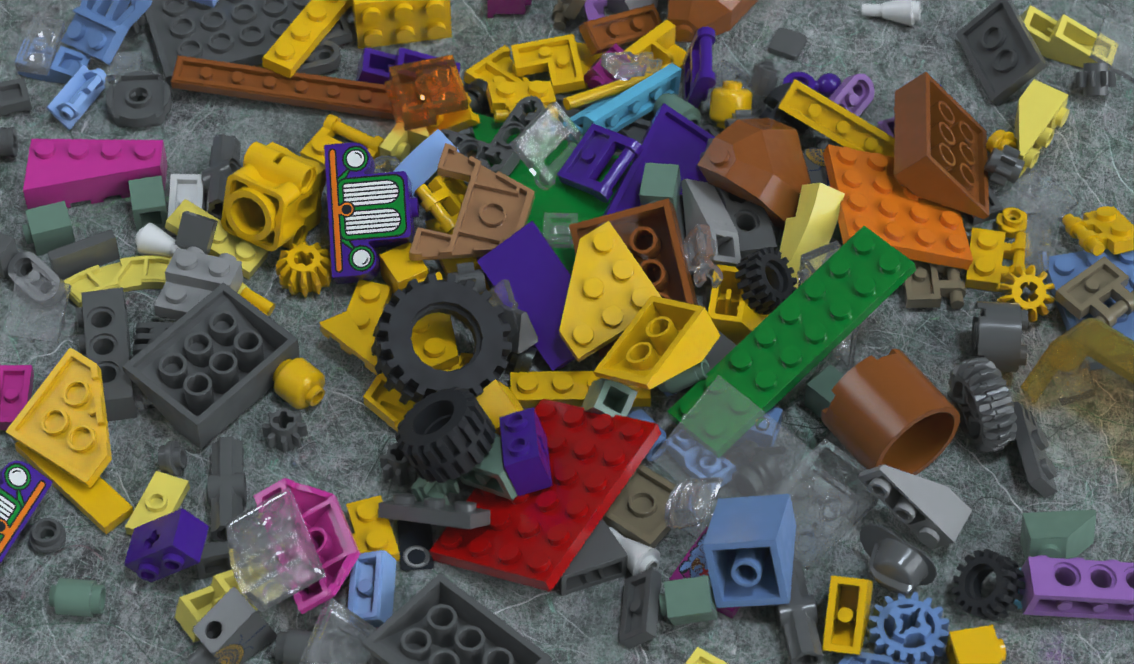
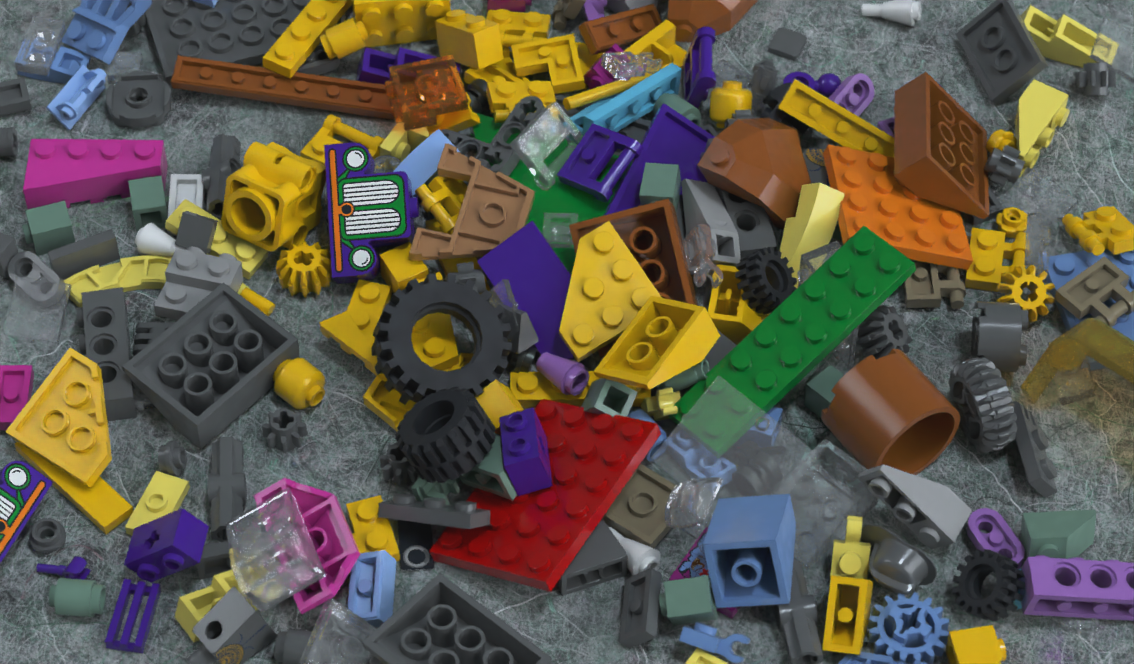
(73, 570): none -> dark purple hand
(139, 590): none -> dark purple tile
(344, 38): none -> yellow brick
(469, 39): none -> yellow brick
(520, 26): none -> yellow plate
(565, 374): none -> medium lavender cone
(661, 404): none -> light yellow plate
(705, 637): none -> medium blue plate
(850, 555): none -> light yellow plate
(883, 332): none -> dark grey gear
(1001, 537): none -> medium lavender plate

